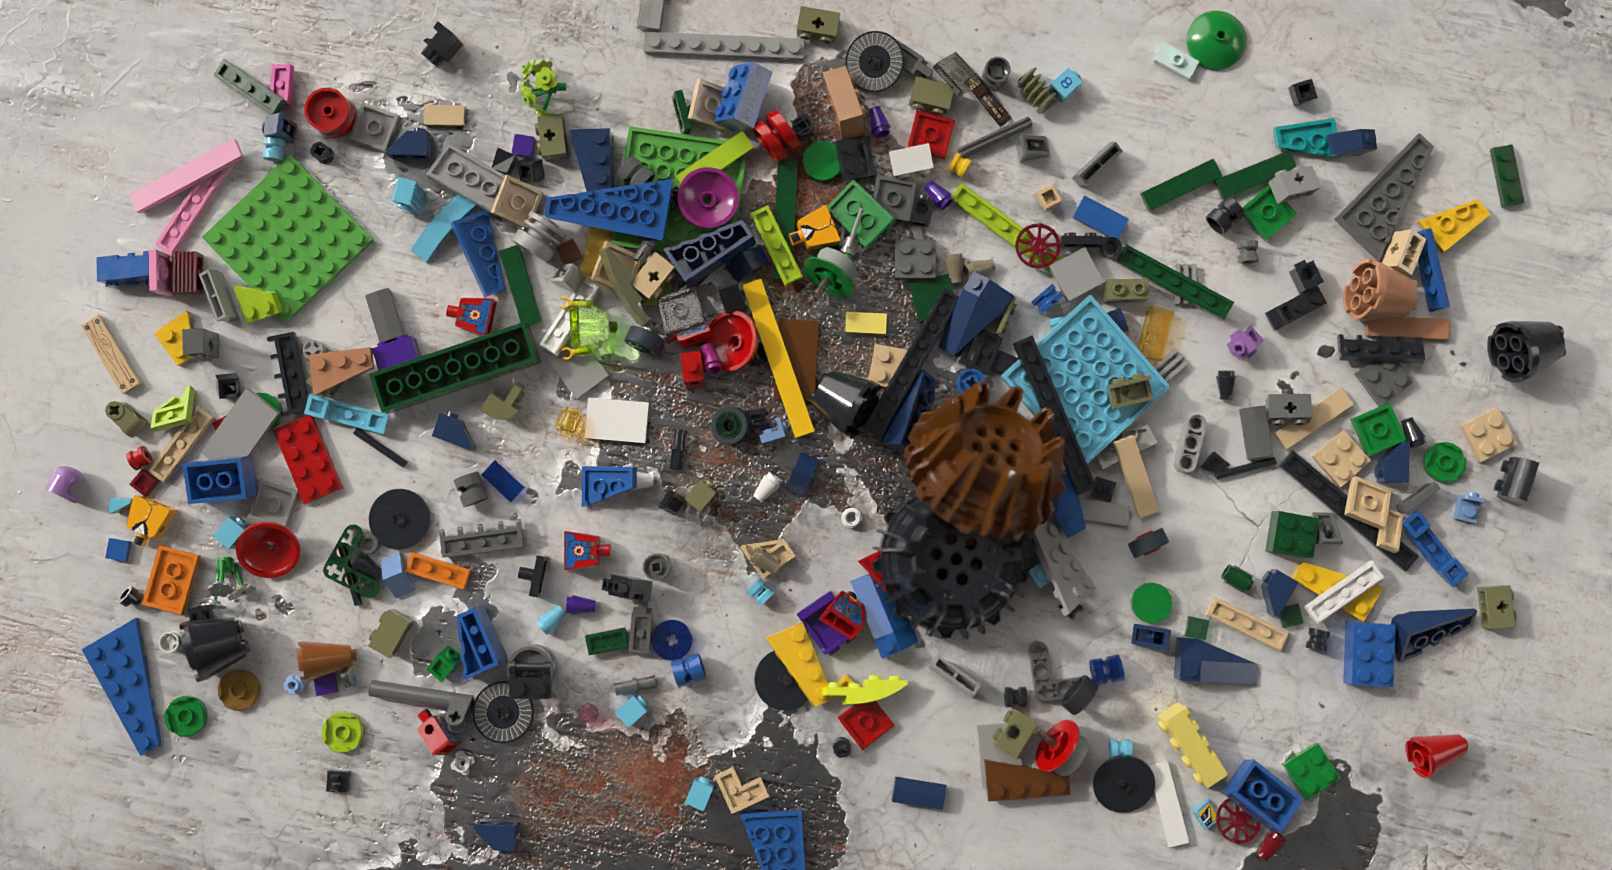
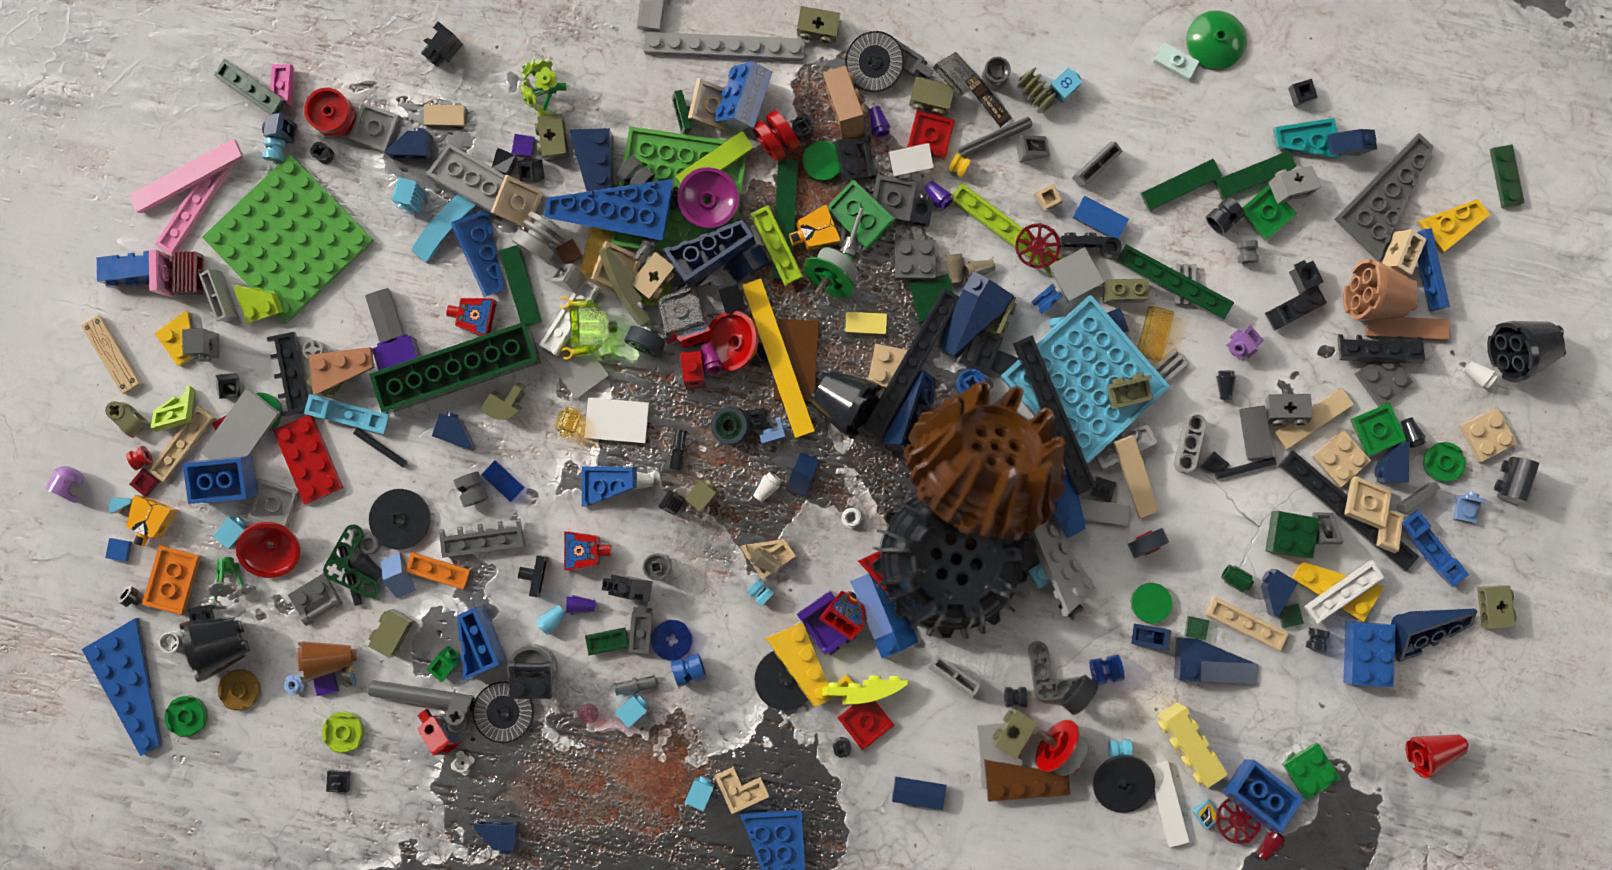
(312, 593): none -> dark grey plate
(1481, 374): none -> white cone

